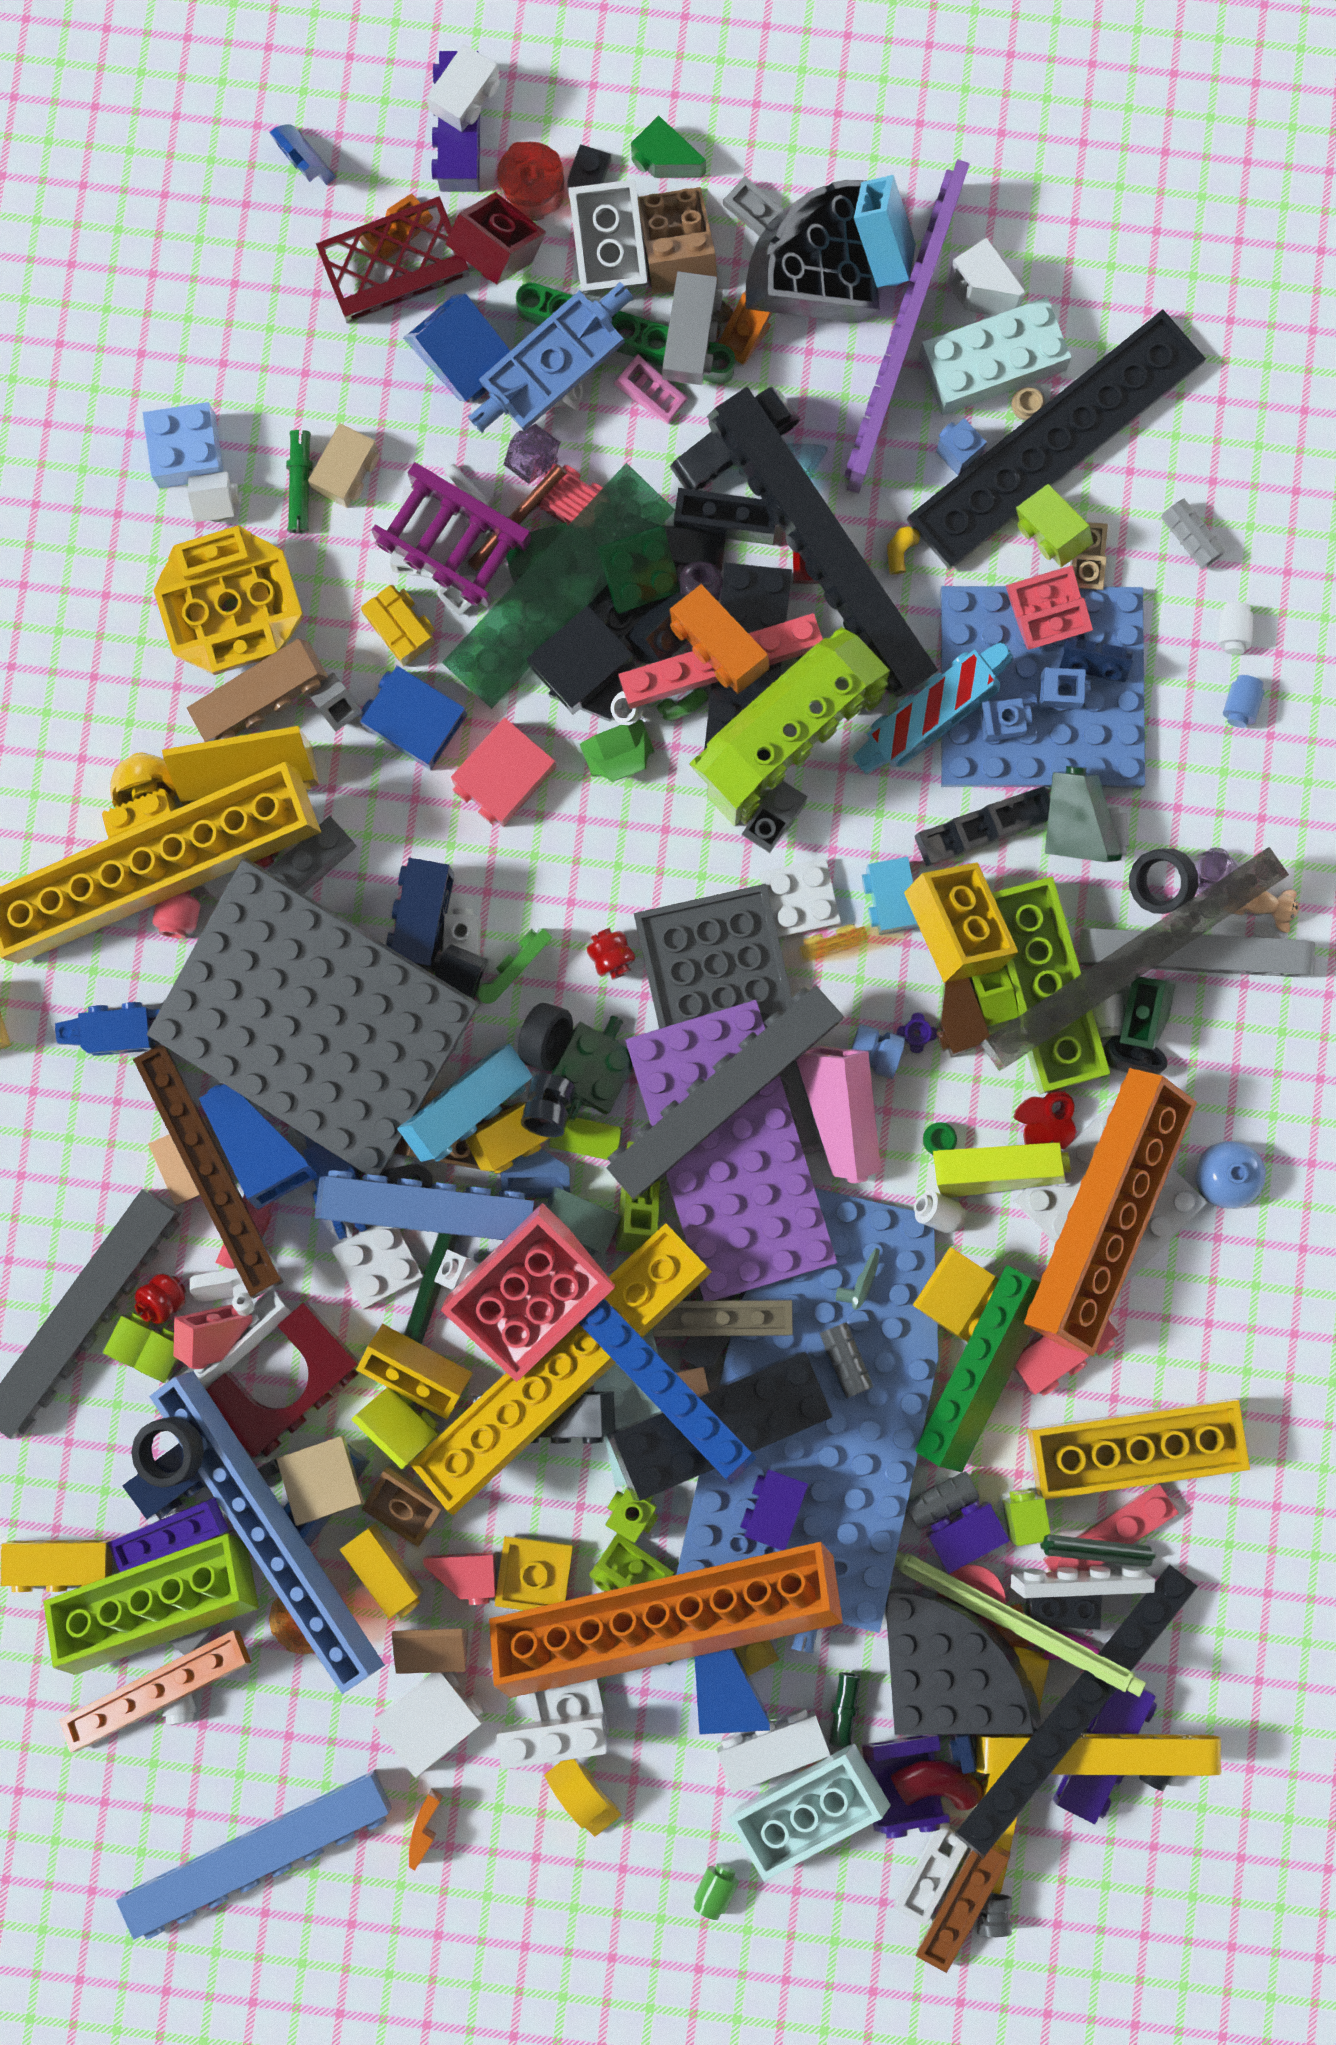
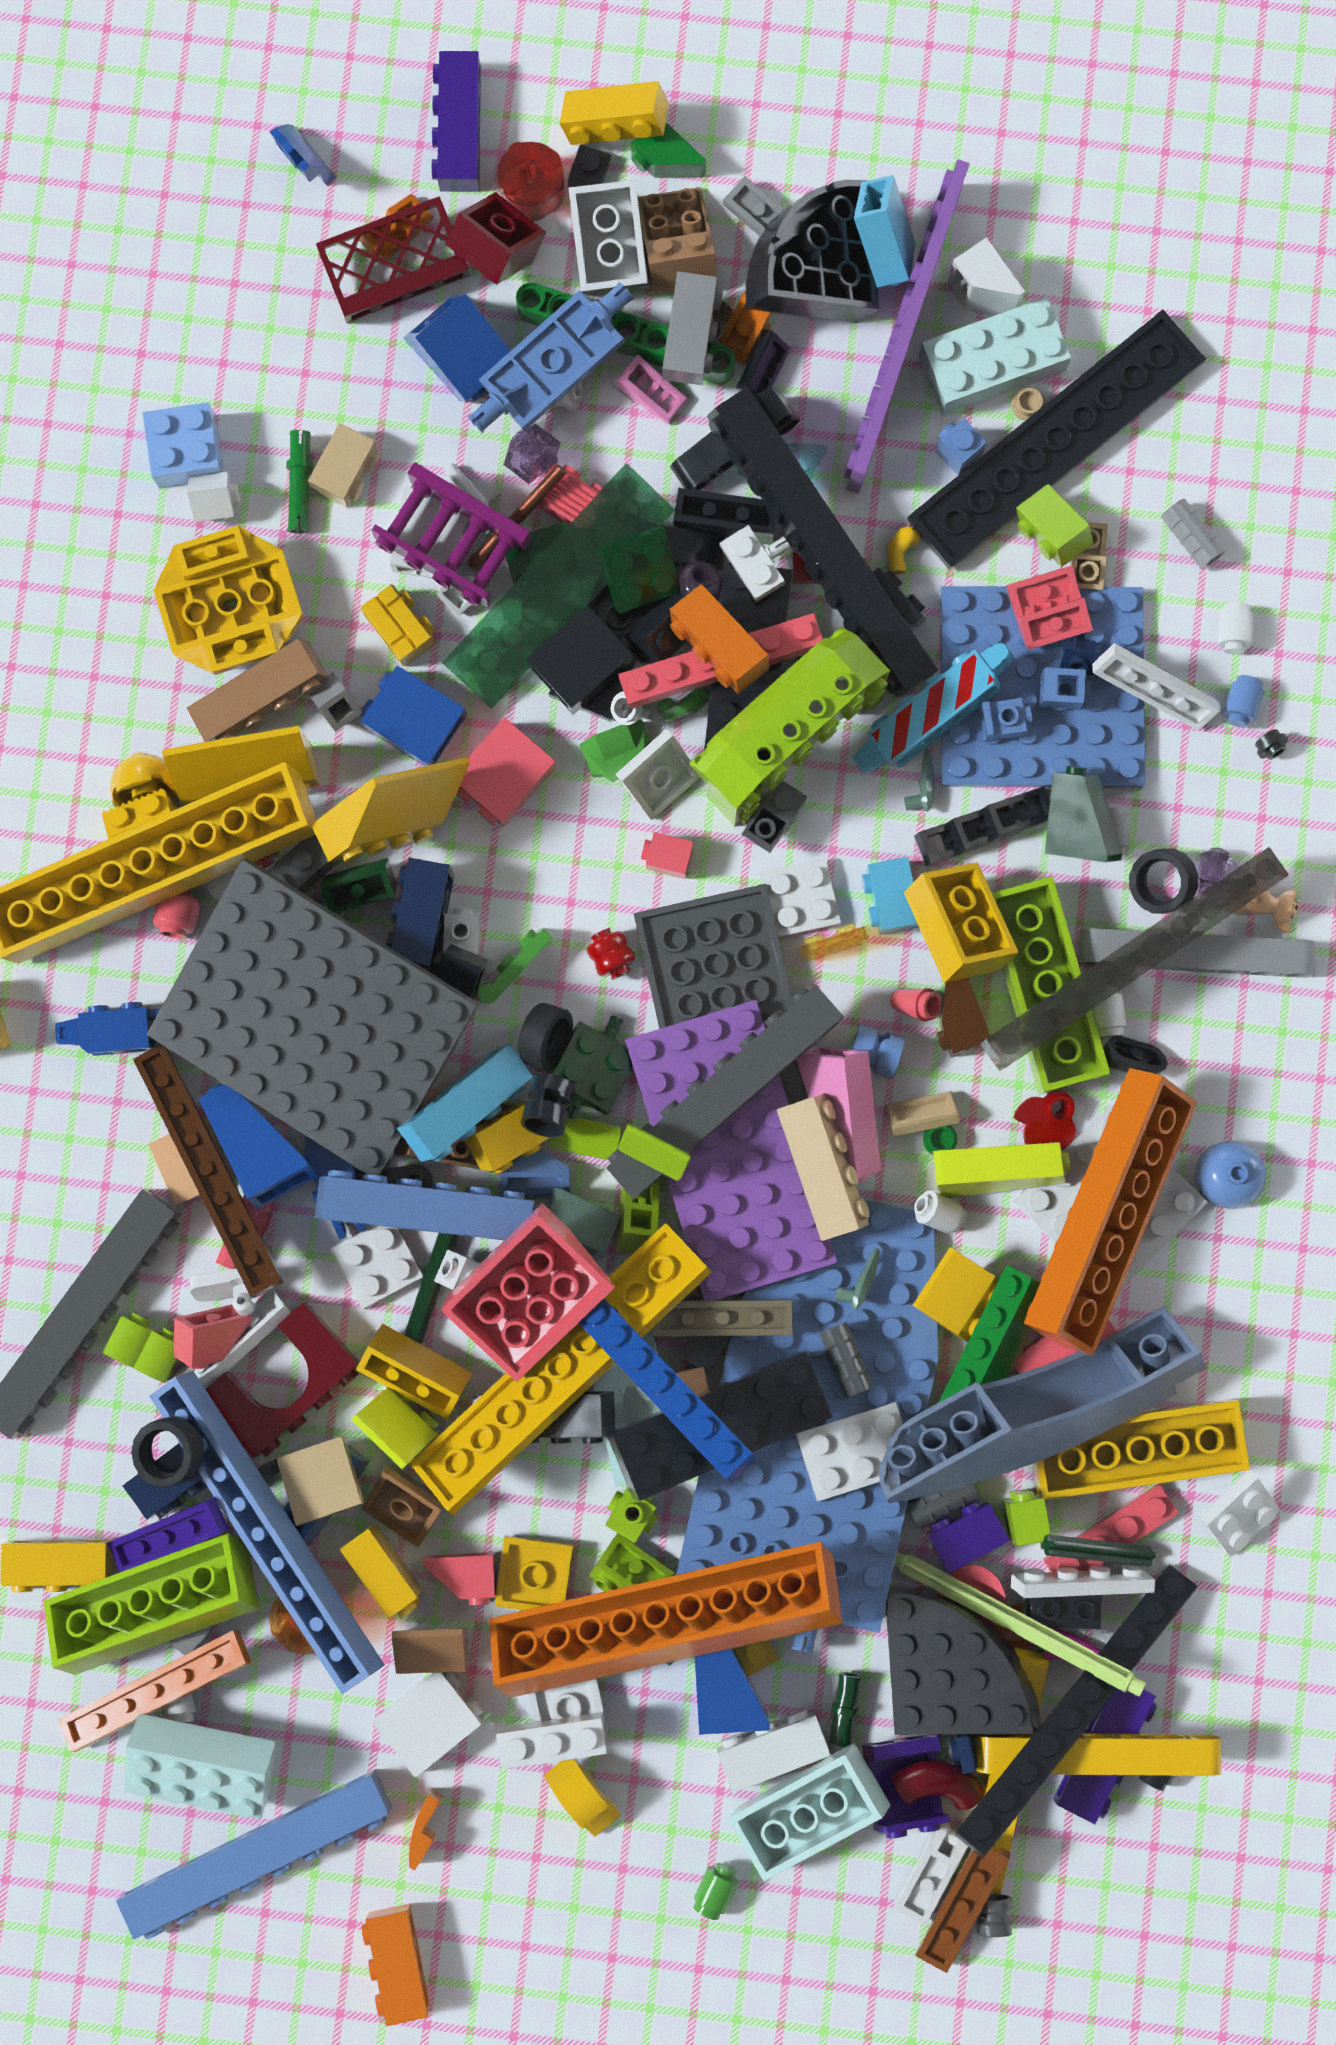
(160, 1298): red piece -> none
(199, 1766): none -> light aqua brick
(359, 885): none -> dark green brick
(390, 811): none -> yellow slope
(396, 1965): none -> orange brick
(463, 88): white brick -> none
(614, 113): none -> yellow brick
(654, 1152): none -> lime slope
(658, 774): none -> white plate
(667, 855): none -> coral brick
(755, 561): none -> white plate
(764, 363): none -> black plate
(774, 1509): dark purple brick -> none
(824, 1166): none -> tan brick
(848, 1451): none -> white plate
(908, 606): none -> black plate
(917, 1003): none -> coral cone
(922, 1113): none -> tan tile
(926, 785): none -> sand green bar
(927, 1032): dark purple plate -> none
(995, 997): lime brick -> none
(1038, 1412): none -> sand blue slope
(1147, 1012): dark green slope -> none
(1156, 687): none -> white plate
(1240, 1513): none -> white plate
(1271, 744): none -> pearl dark grey plate

